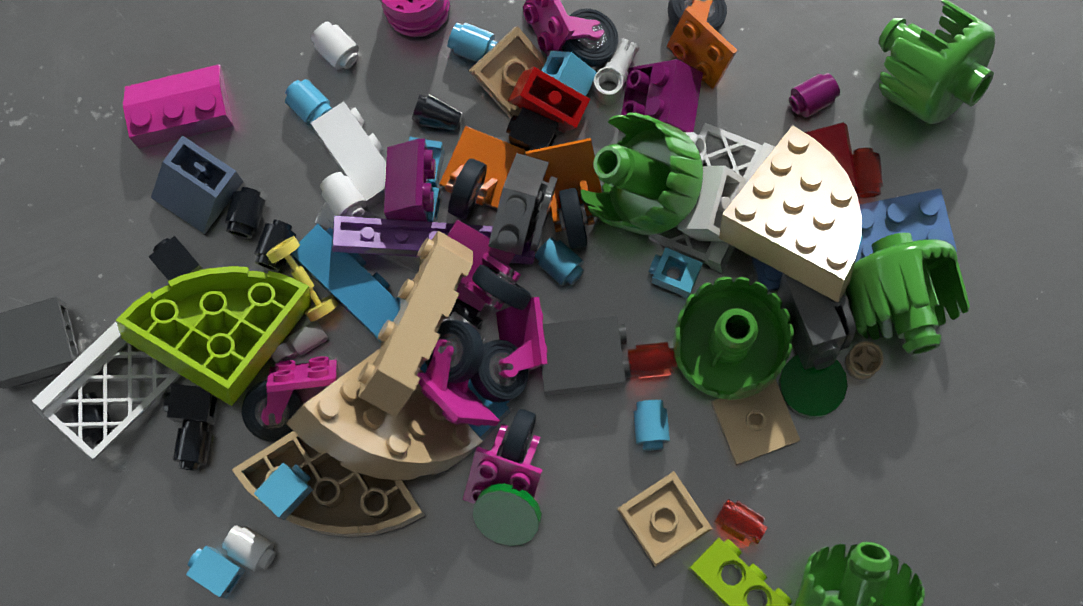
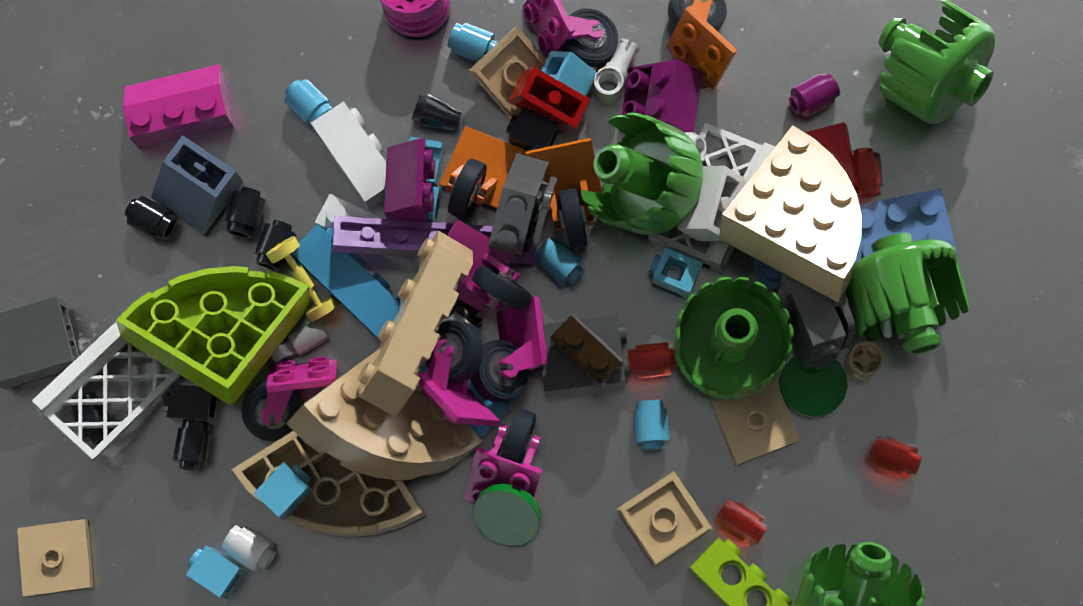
(55, 558): none -> tan plate
(150, 218): none -> black brick
(173, 258): black brick -> none
(335, 45): white brick -> none
(342, 196): white brick -> none
(586, 351): none -> dark brown brick
(895, 456): none -> clear red brick

